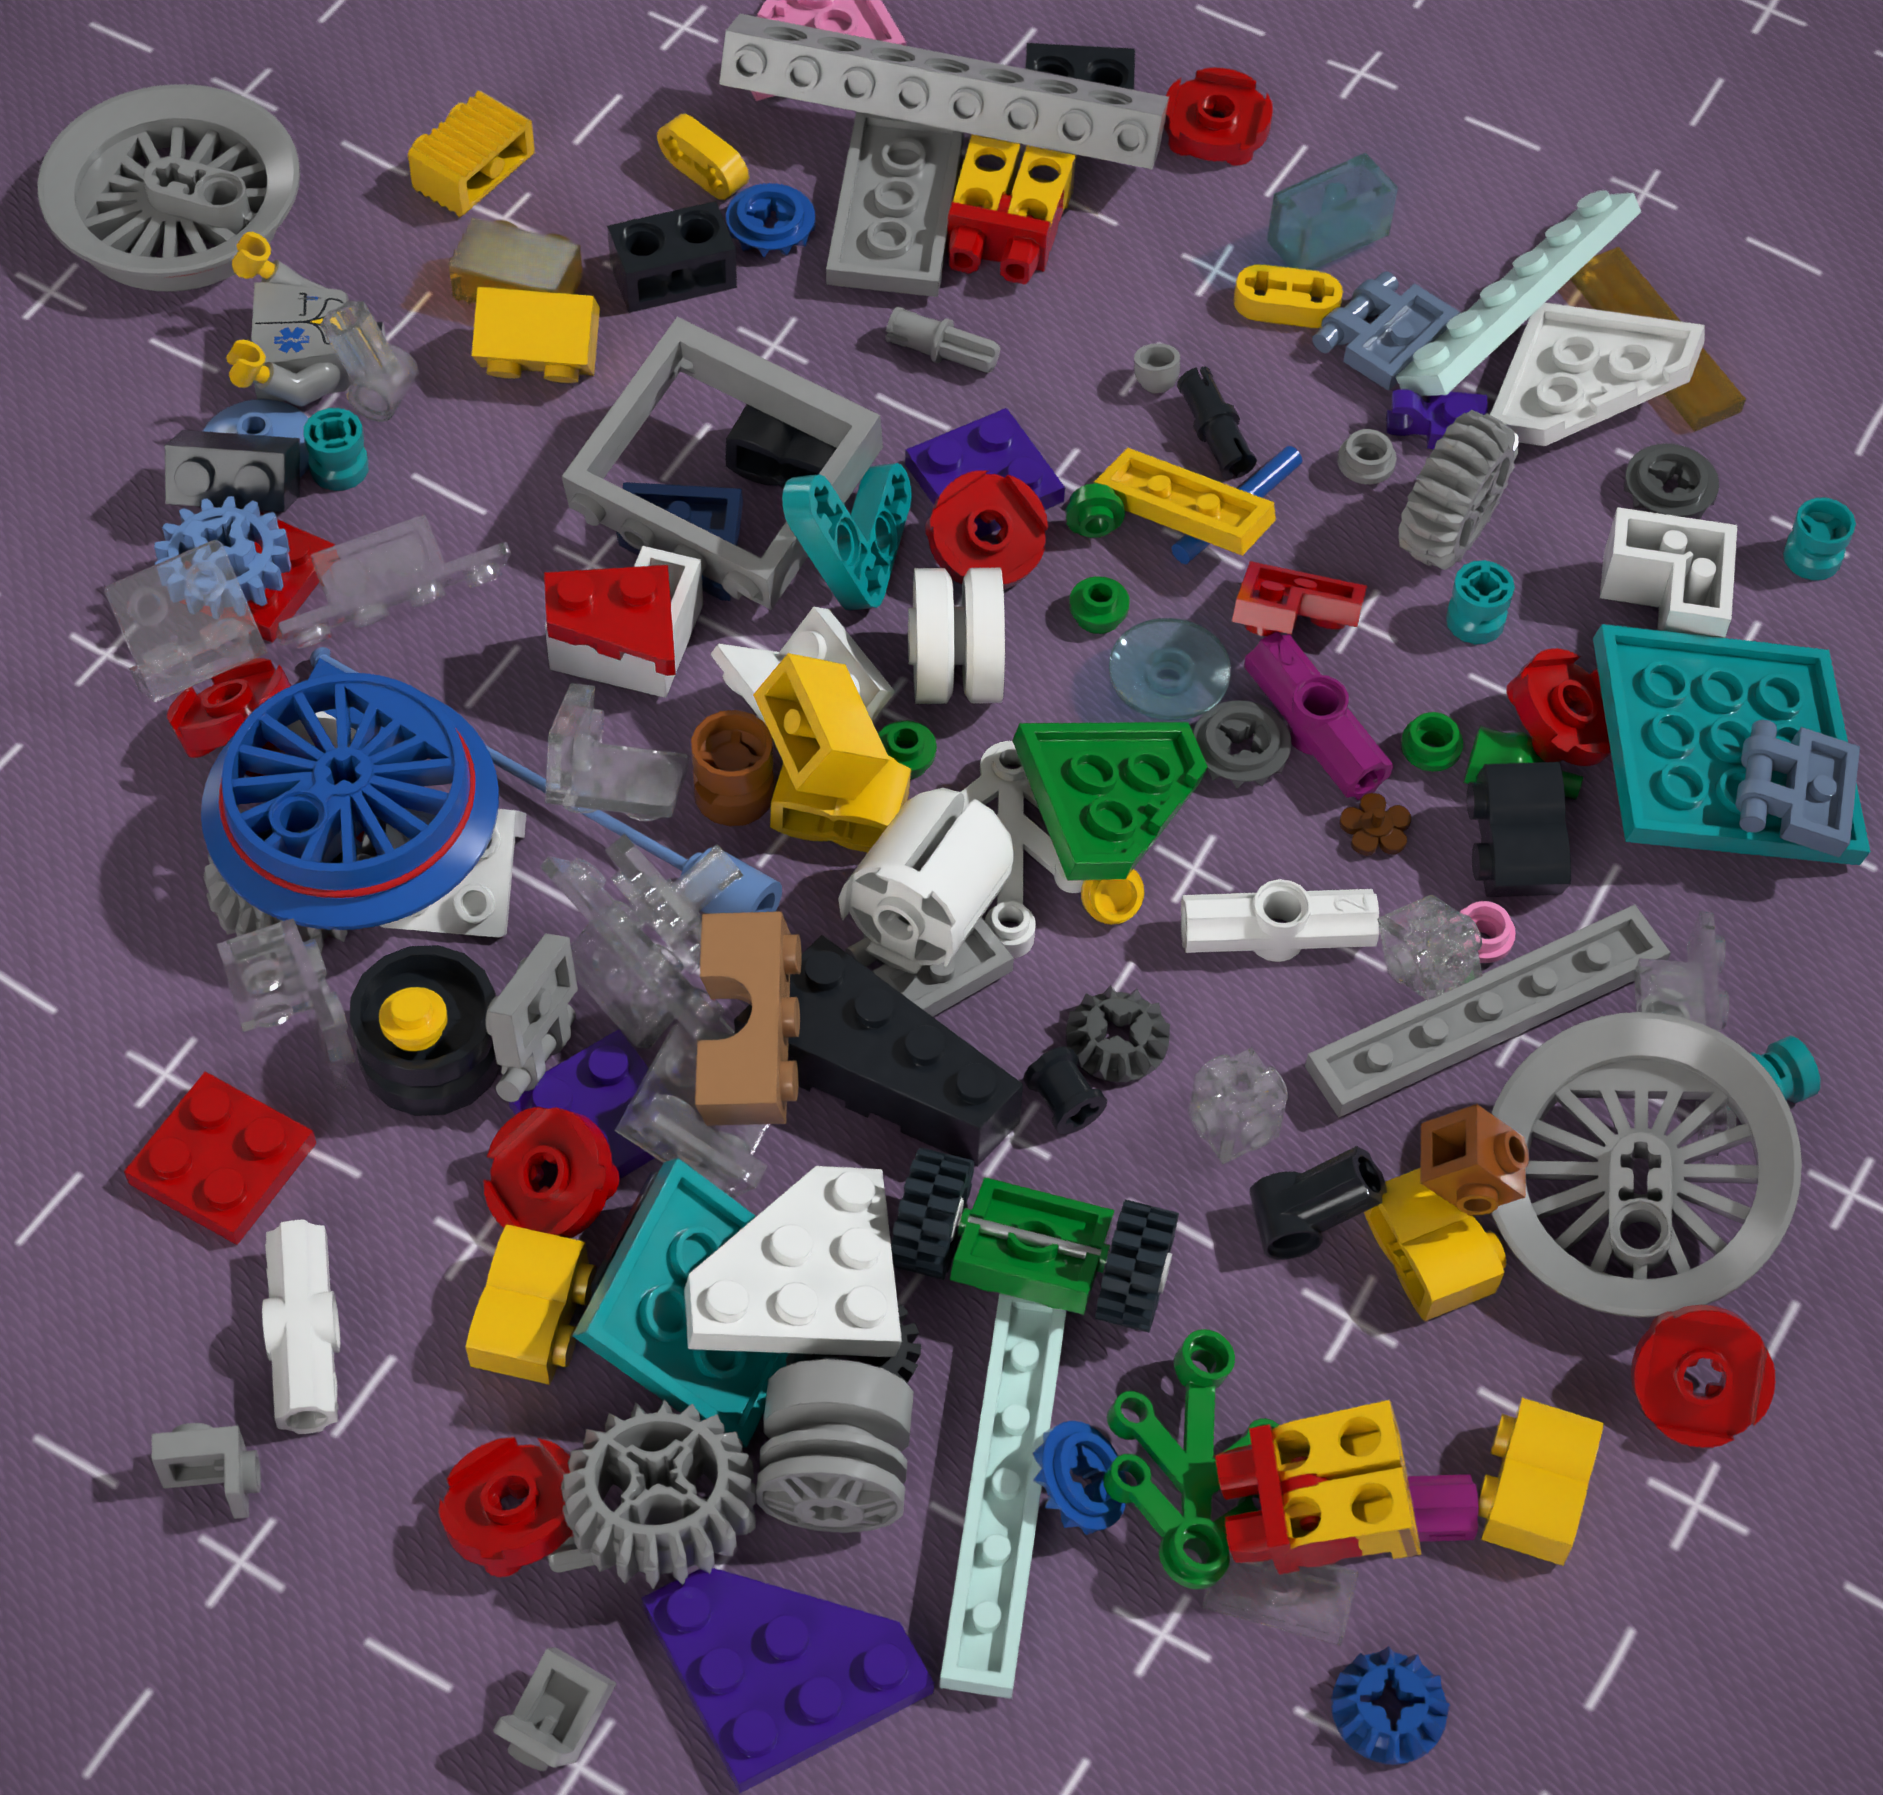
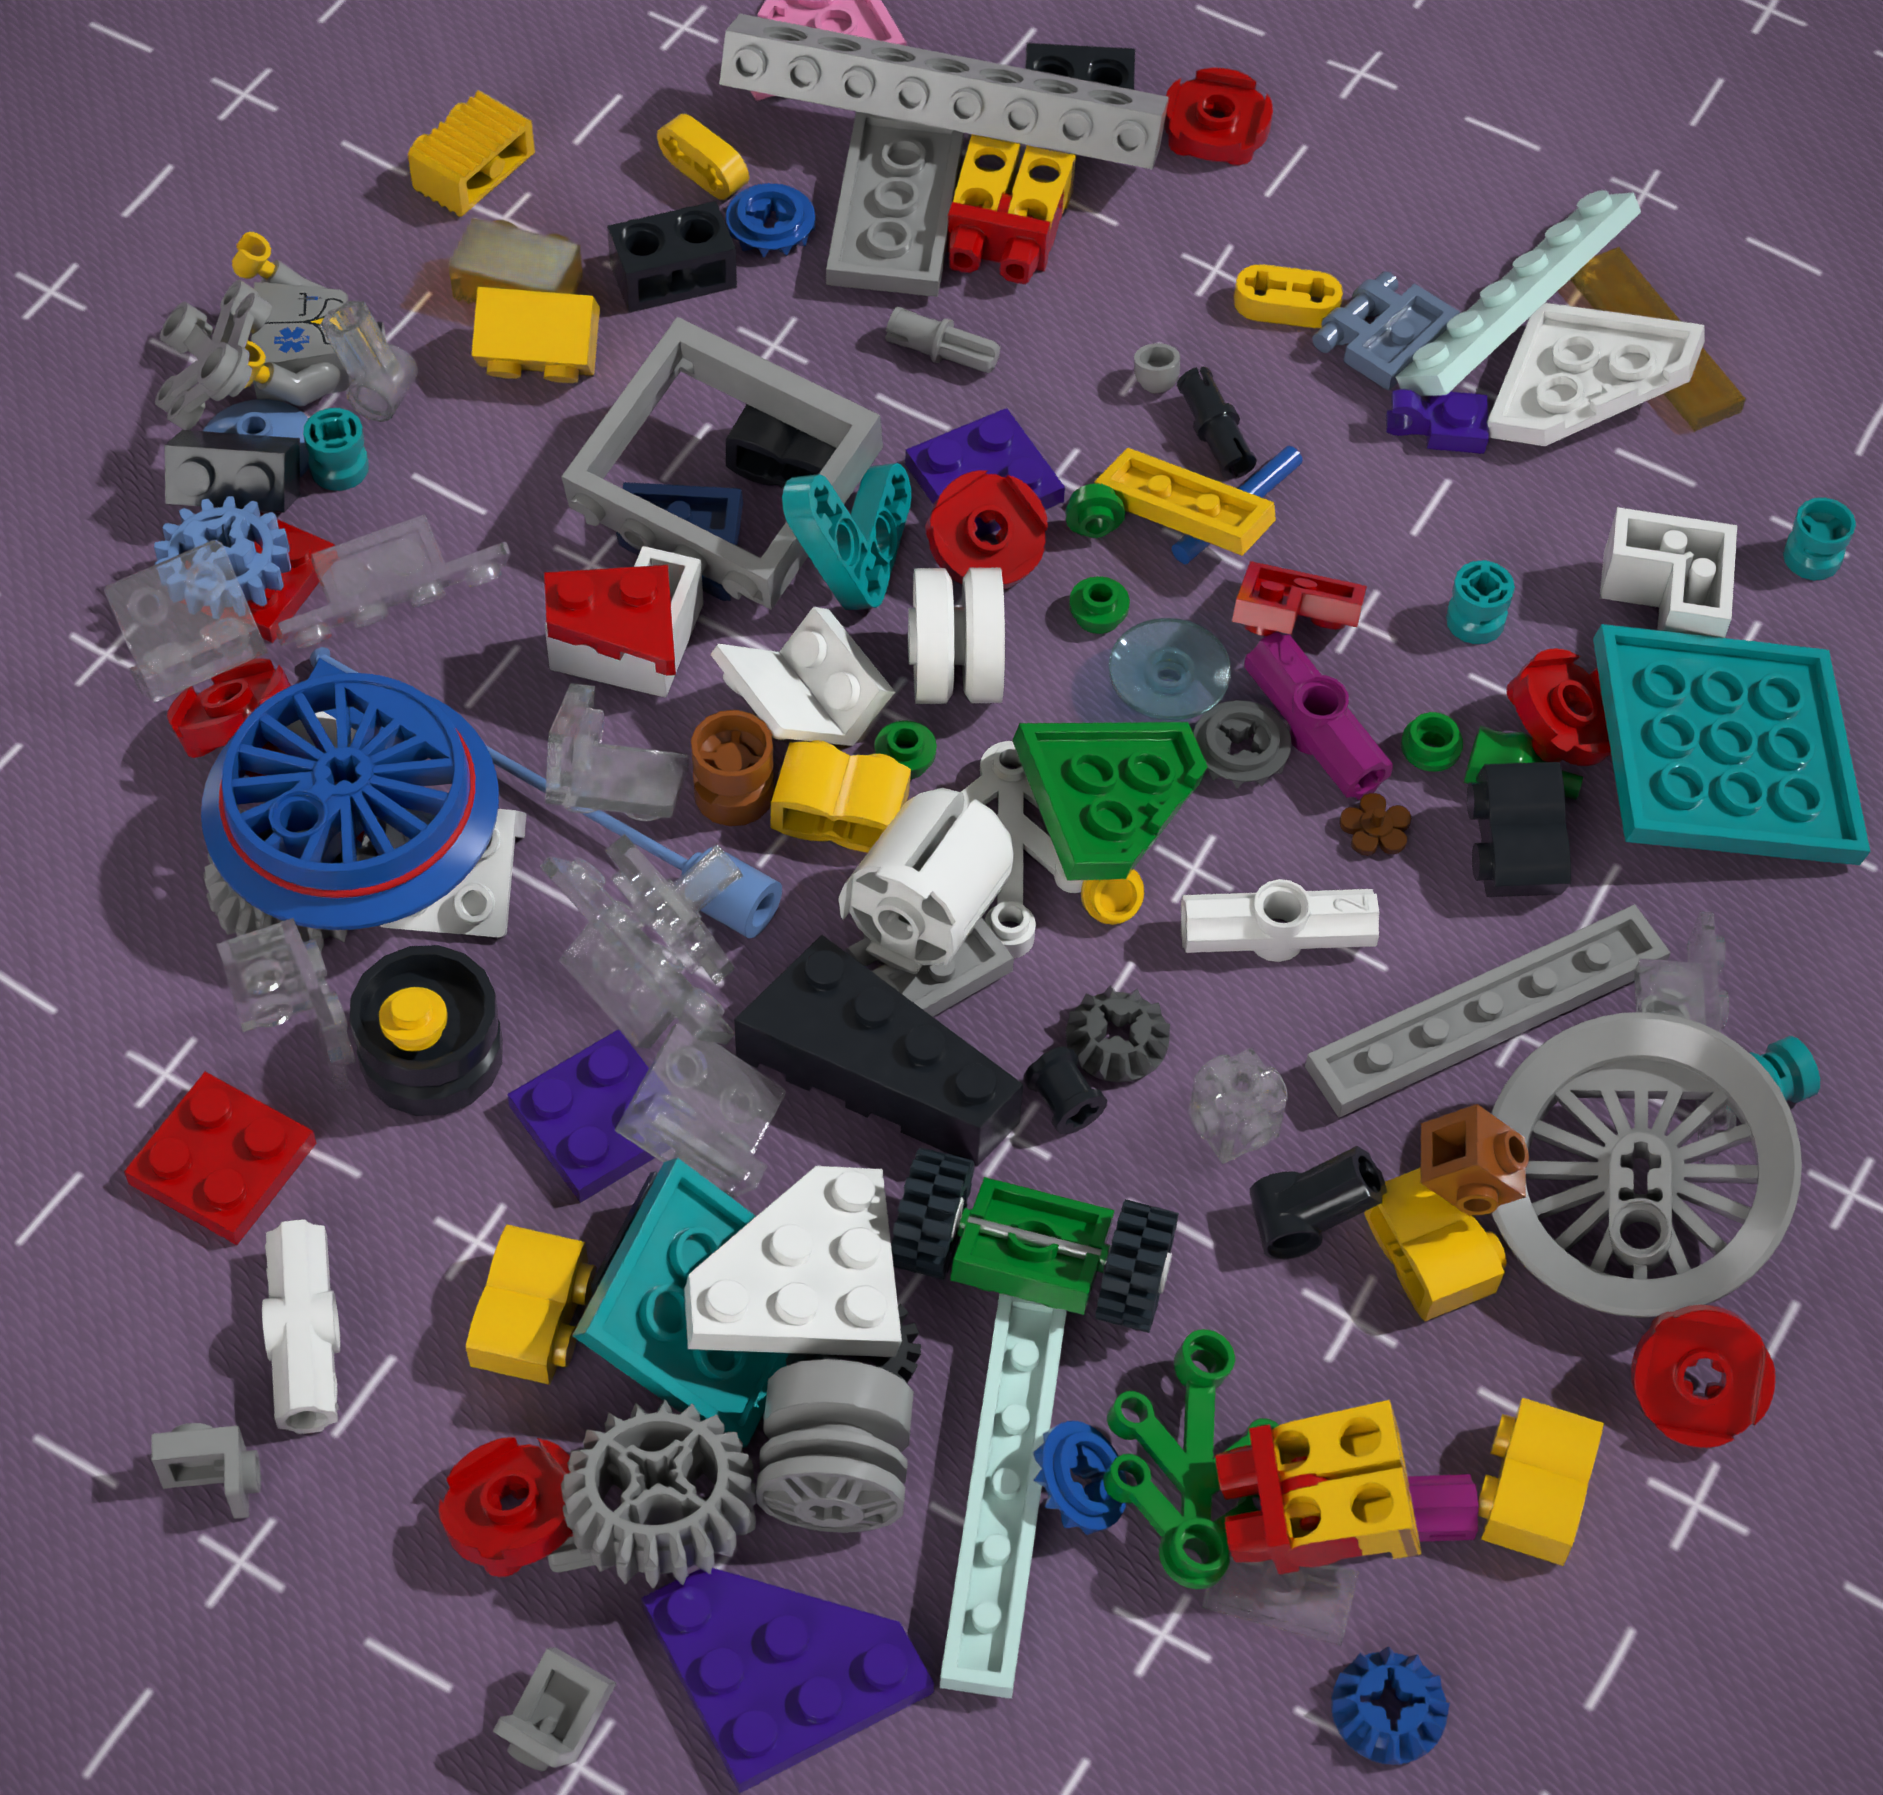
(99, 191): light grey piece -> none
(222, 359): none -> light grey plant
(533, 1015): light grey plate -> none
(583, 1178): red plate -> none
(749, 1074): medium nougat arch -> none
(820, 727): yellow brick -> none
(1332, 213): clear light blue brick -> none
(1367, 457): light grey plate -> none
(1430, 947): clear brick -> none
(1458, 489): light grey gear -> none
(1495, 923): bright pink plate -> none
(1656, 464): dark grey gear -> none
(1818, 789): sand blue plate -> none

